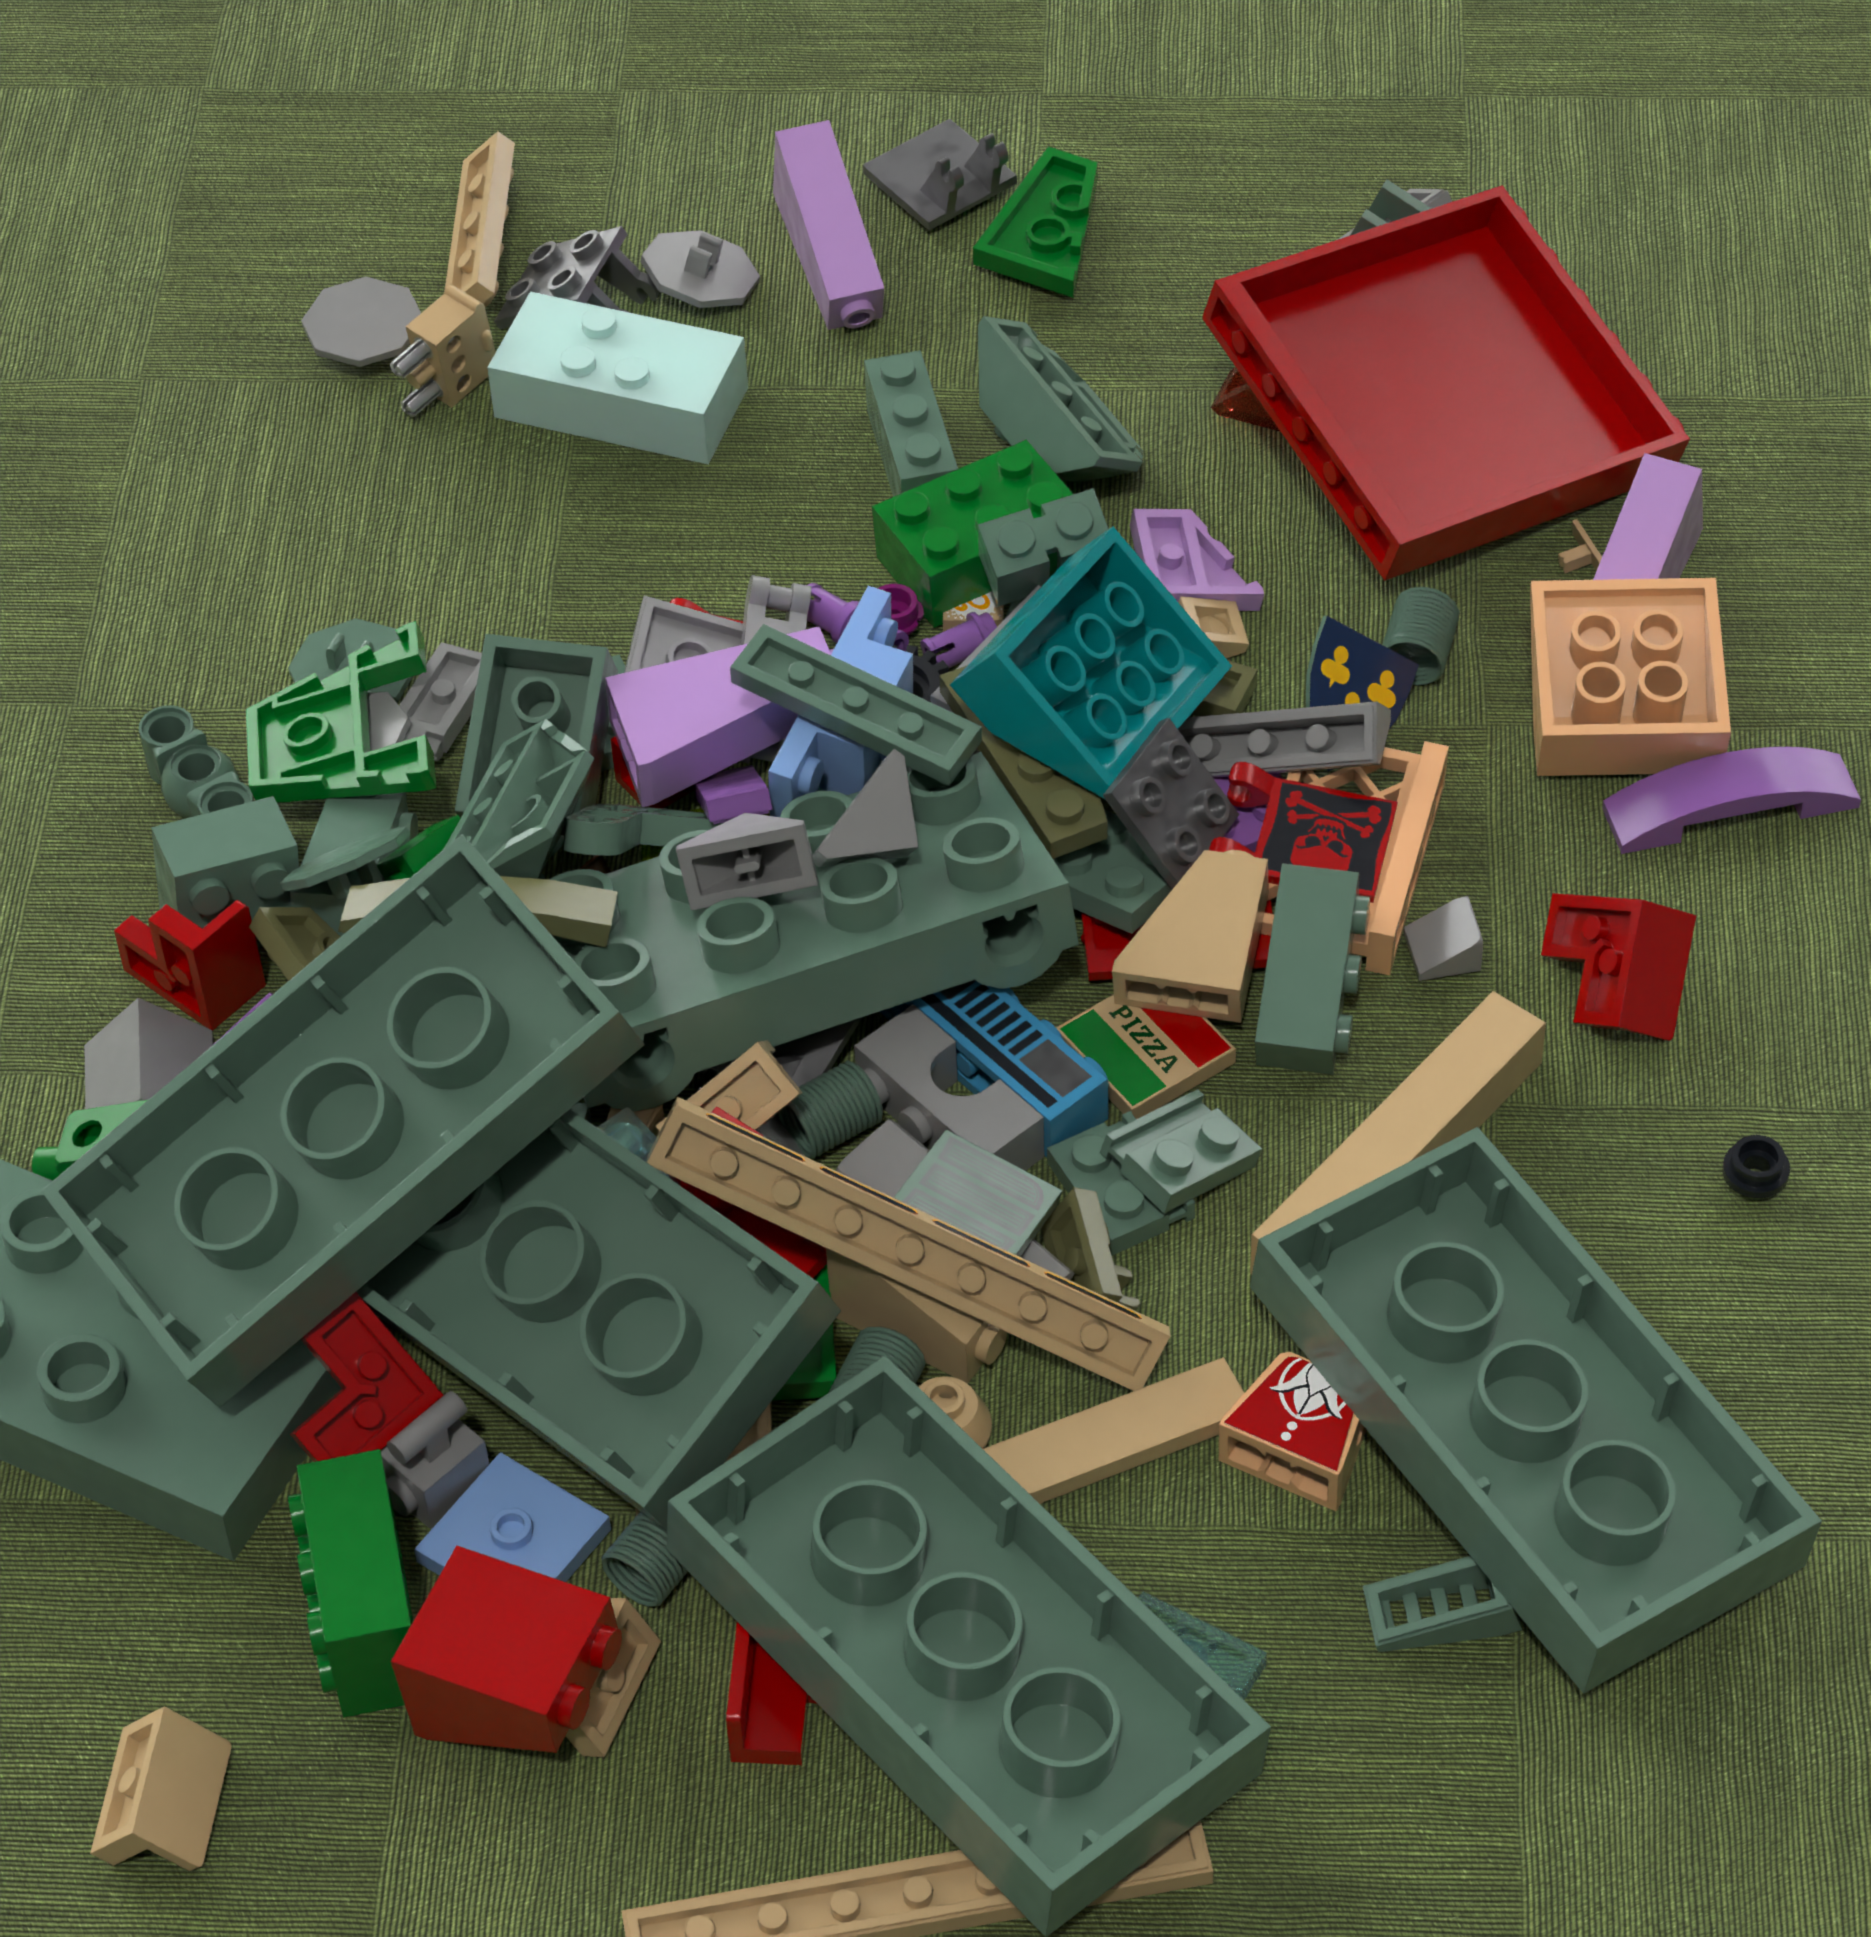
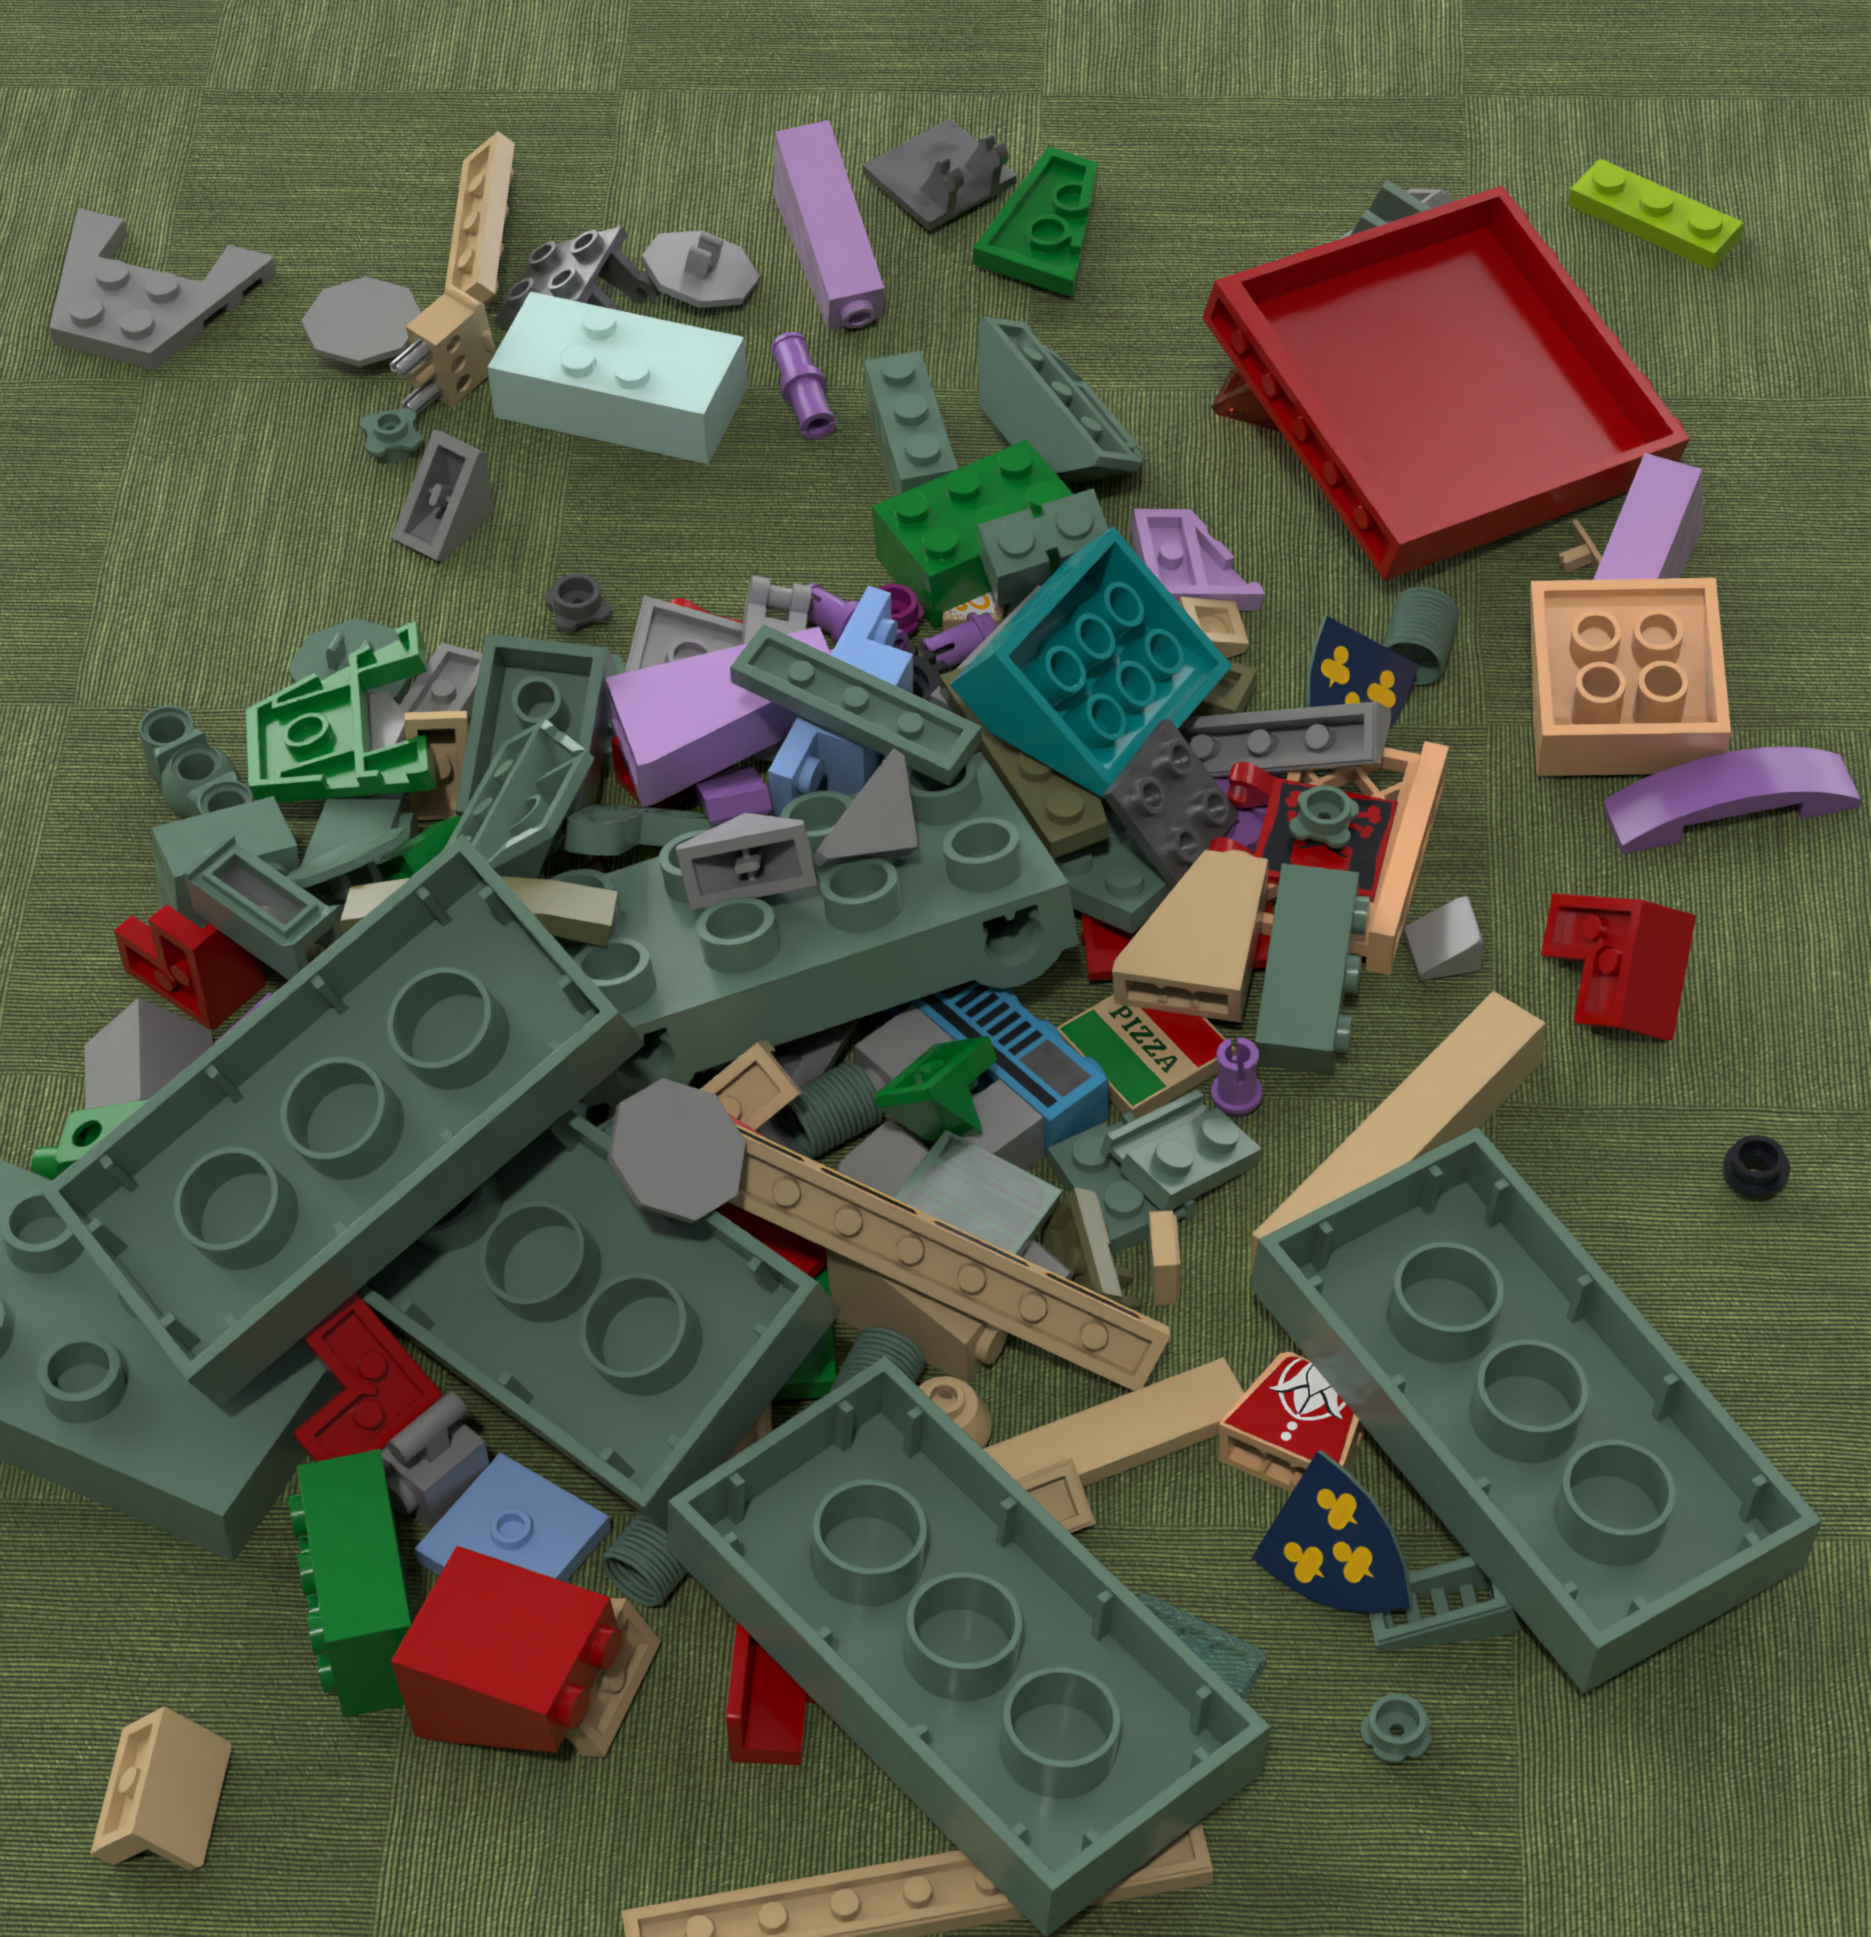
(138, 311): none -> light grey wing
(259, 907): none -> sand green window
(391, 435): none -> sand green plate
(446, 498): none -> light grey slope
(447, 737): none -> tan slope
(577, 602): none -> dark grey plate
(676, 1150): none -> light grey piece
(803, 385): none -> medium lavender pin
(936, 1089): none -> green slope
(1060, 1493): none -> tan tile
(1164, 1257): none -> tan tile
(1237, 1086): none -> medium lavender pin
(1324, 816): none -> sand green plate
(1336, 1544): none -> dark blue shield
(1402, 1713): none -> sand green plate
(1656, 214): none -> lime plate

